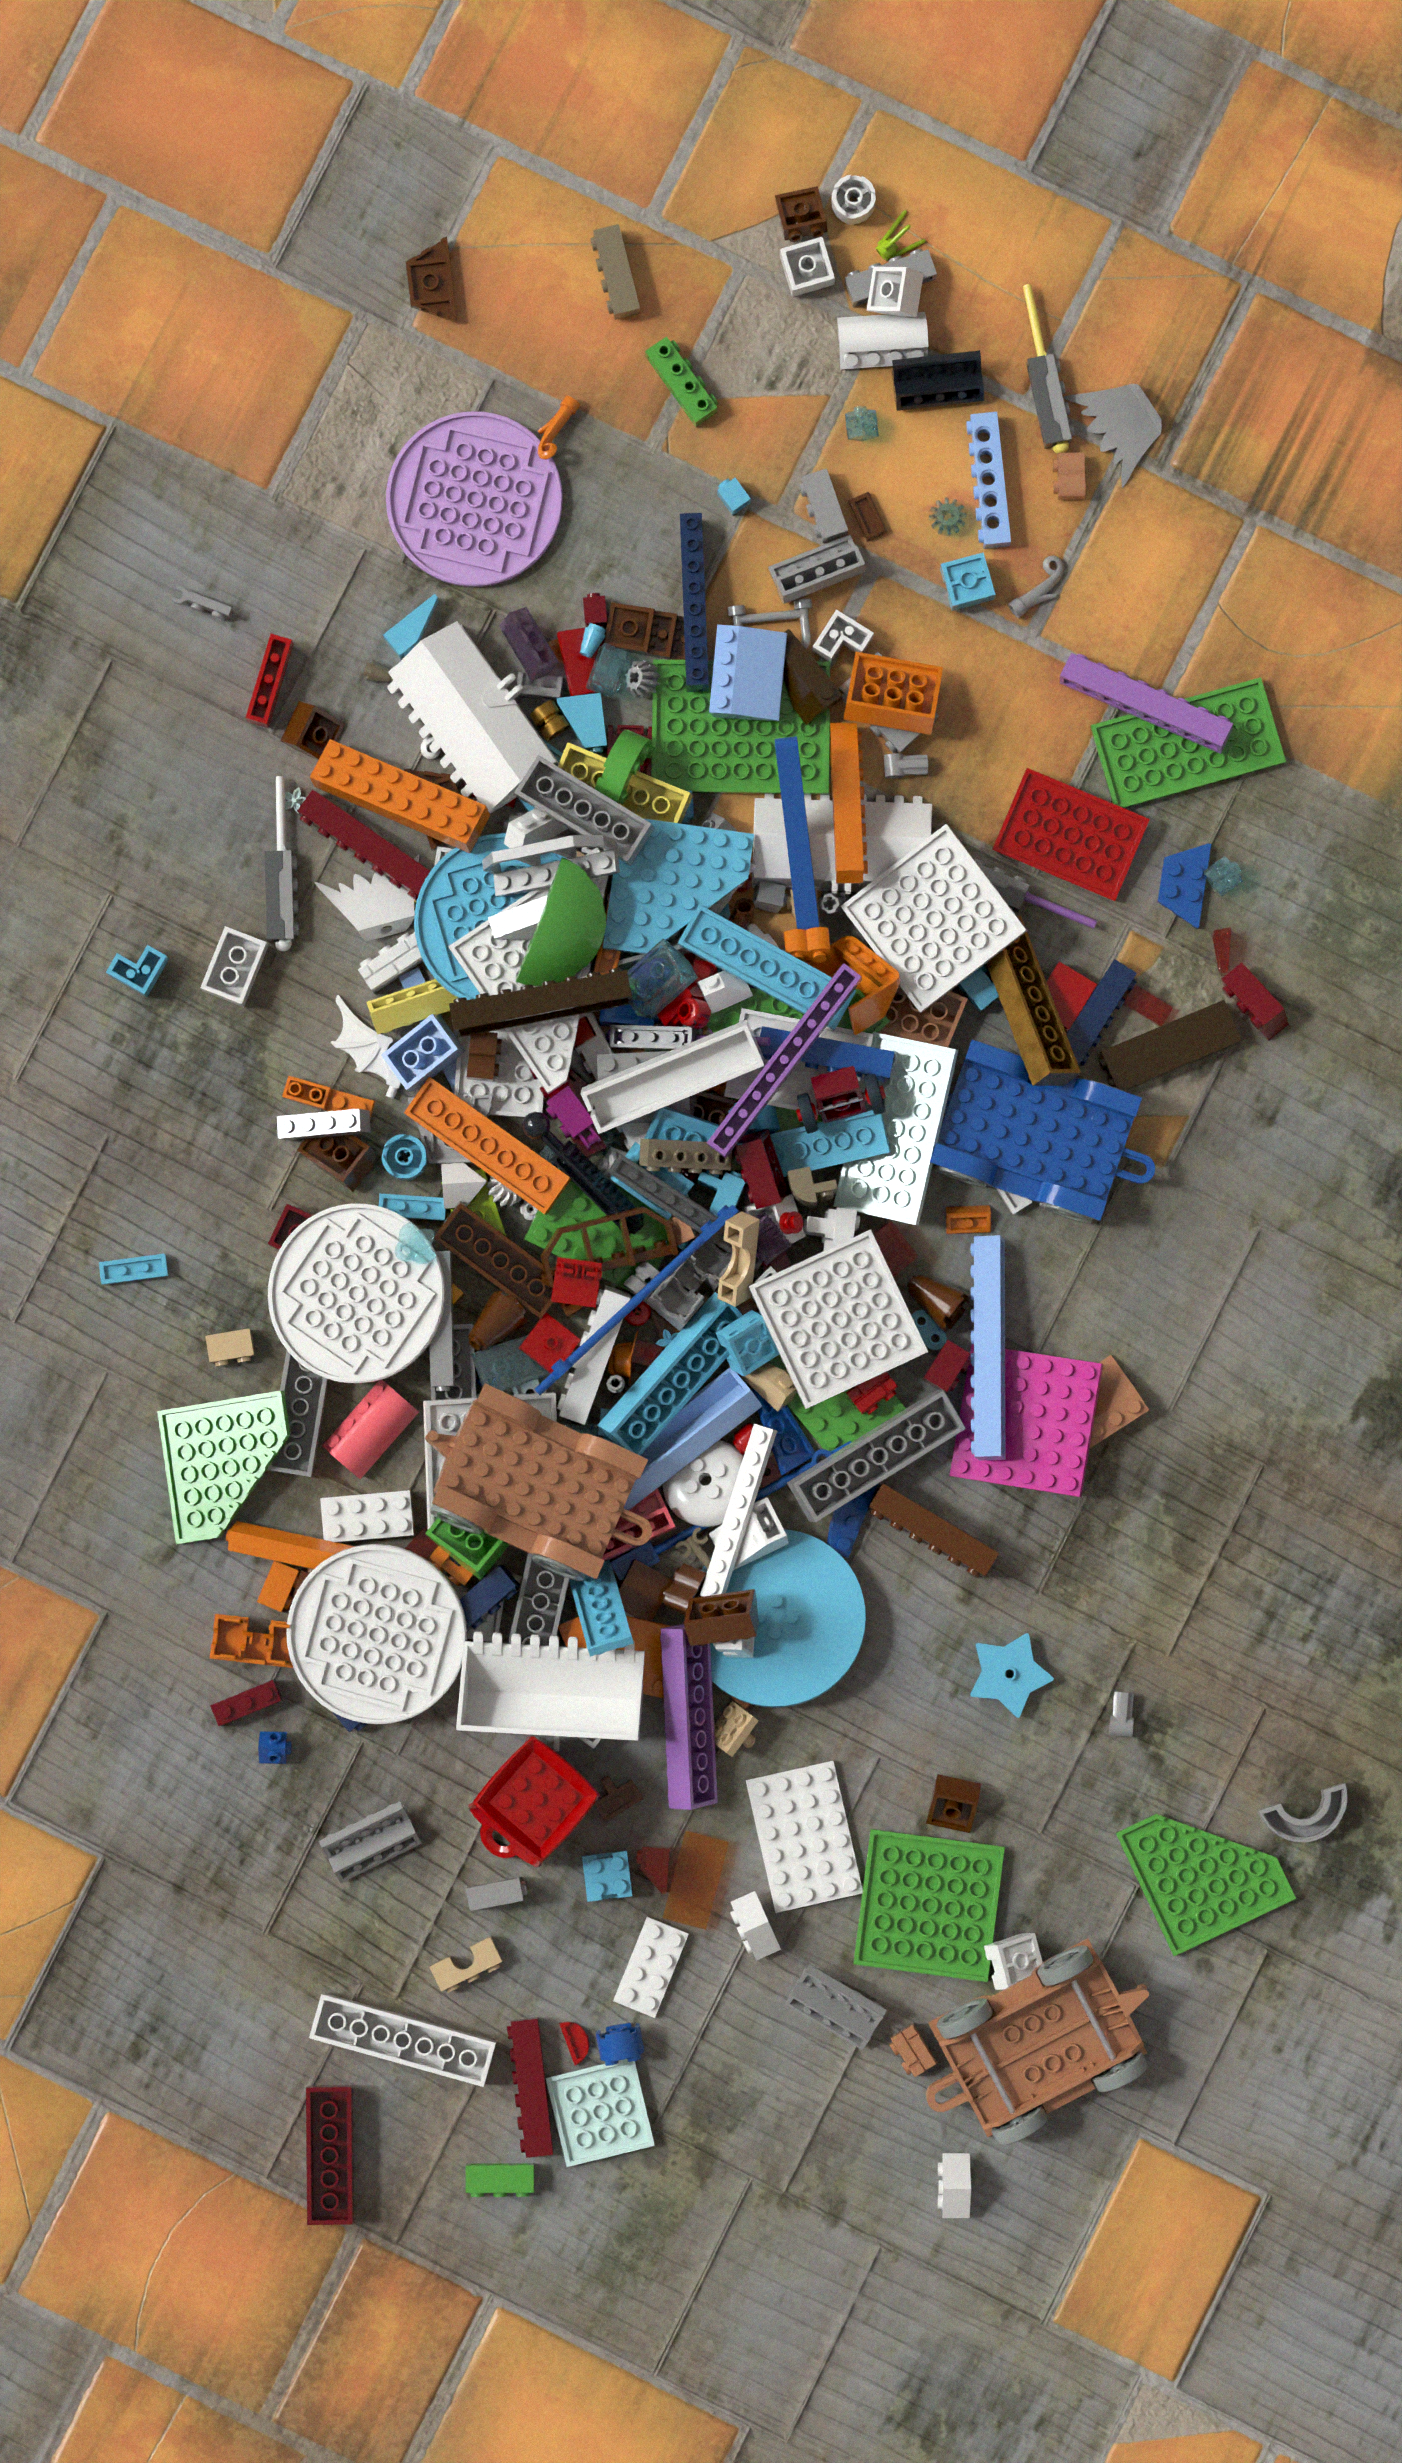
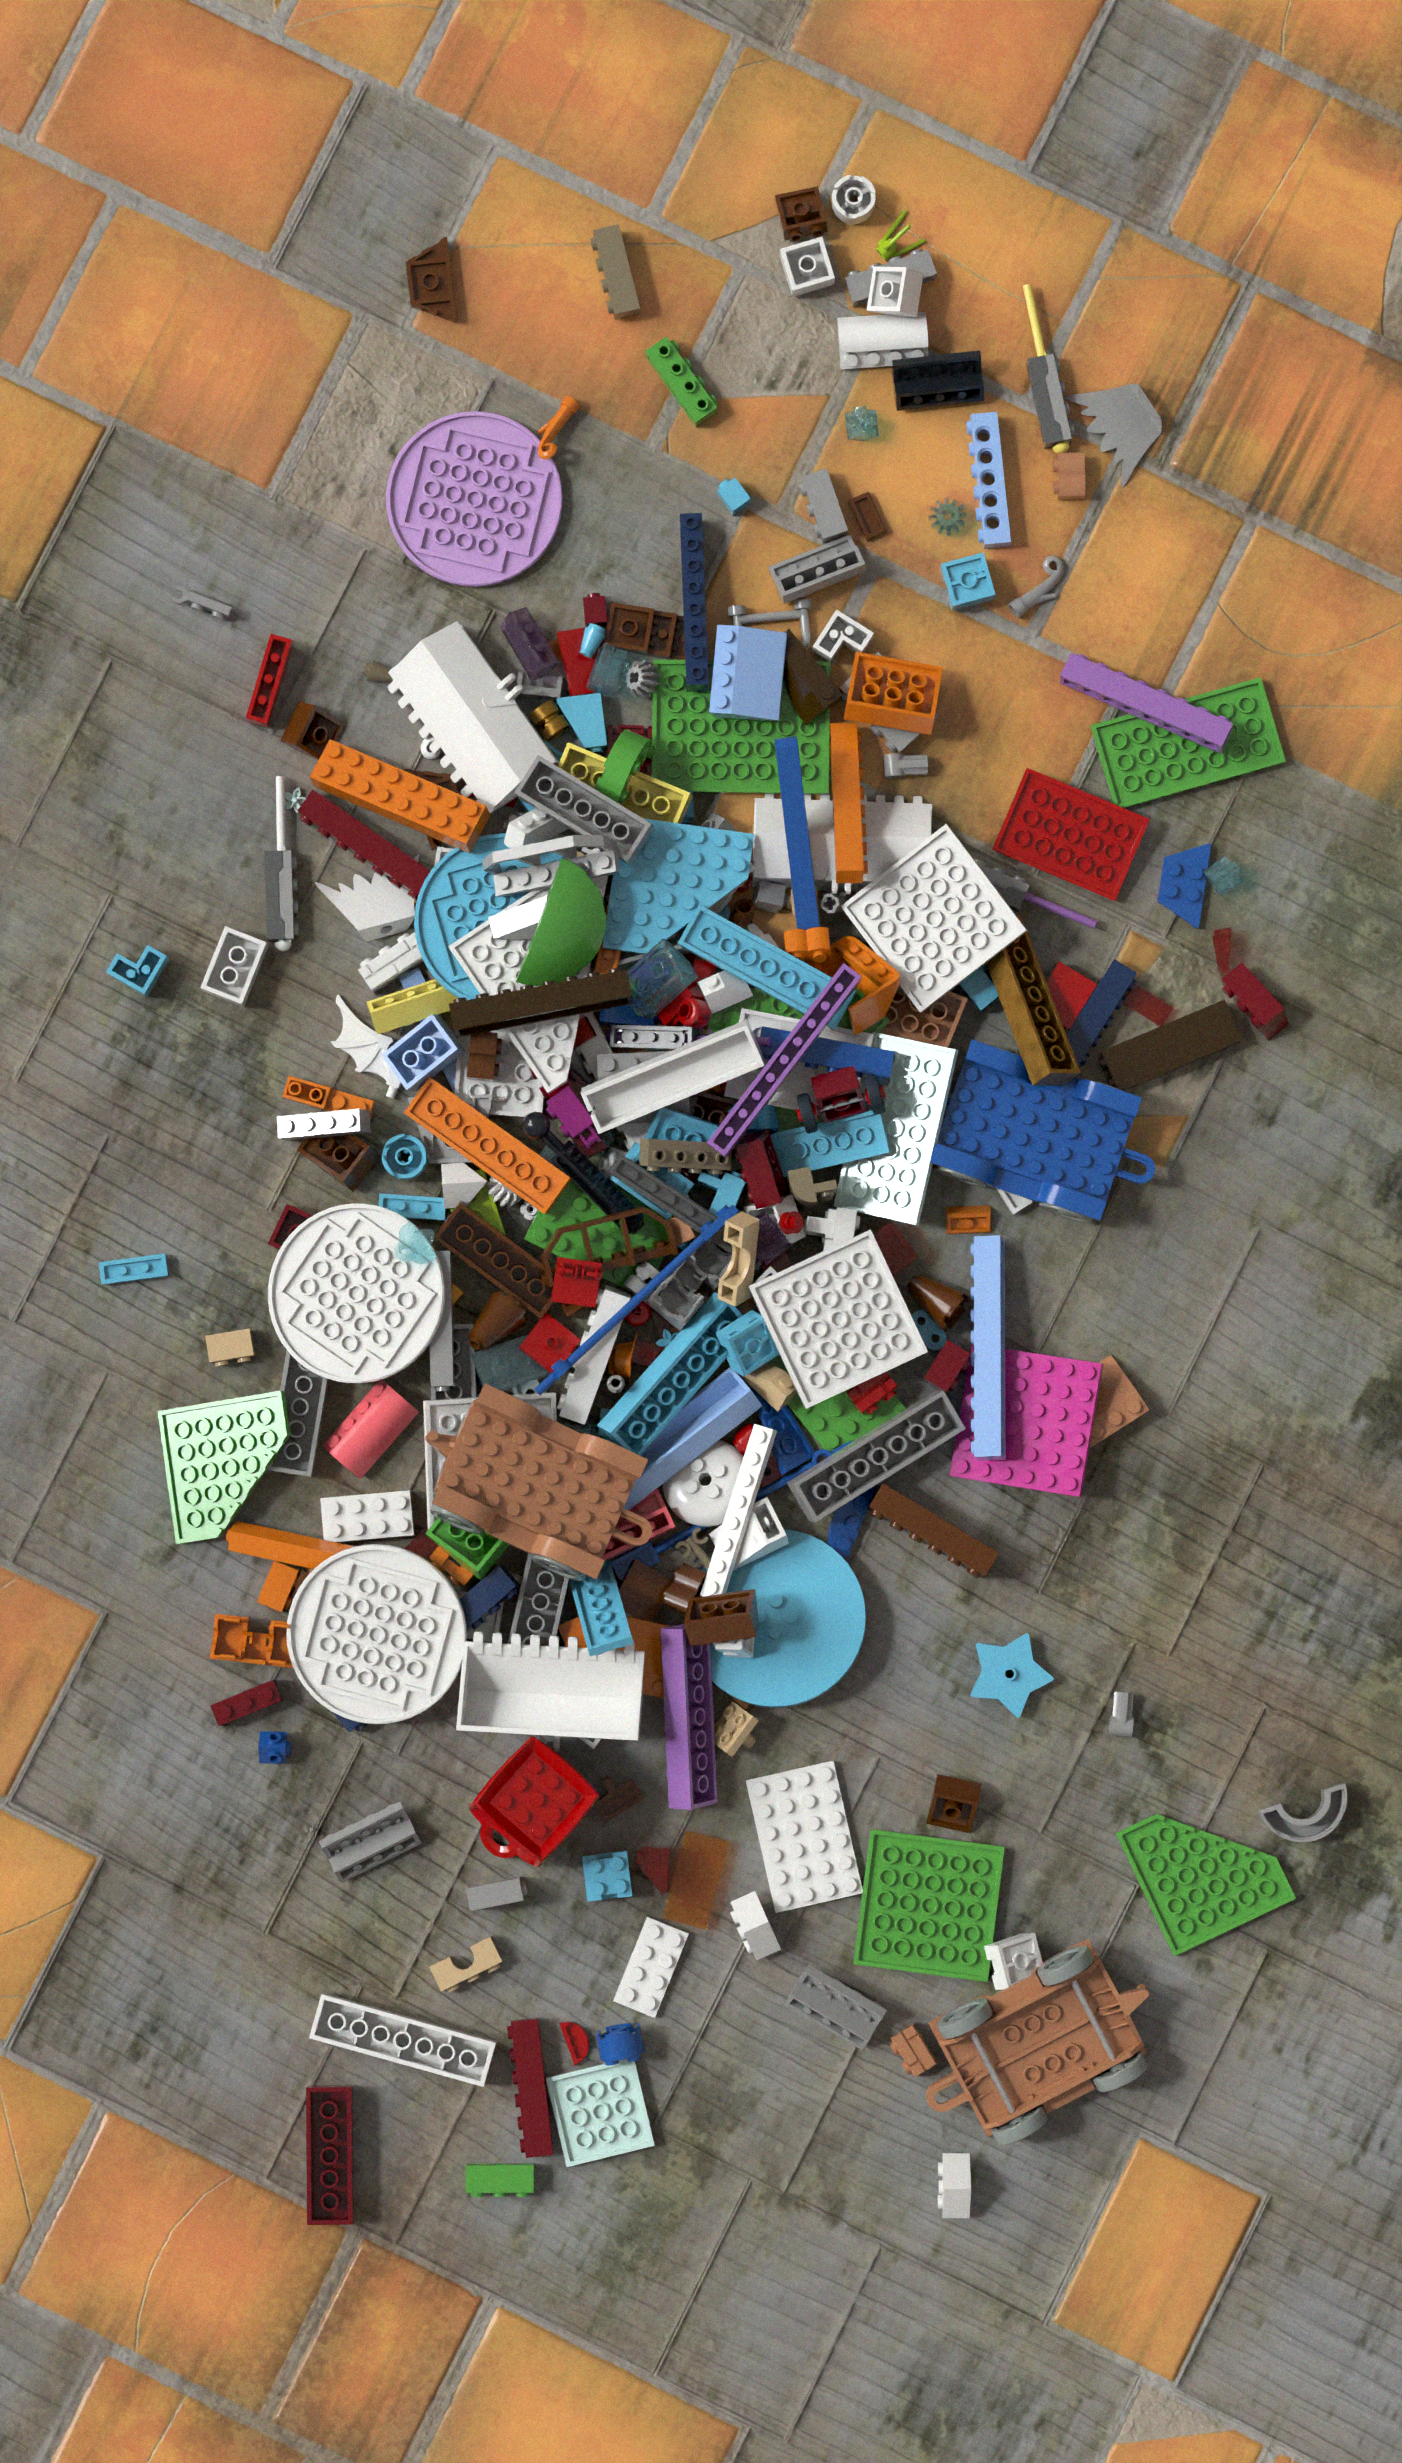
(409, 630): medium azure slope -> none

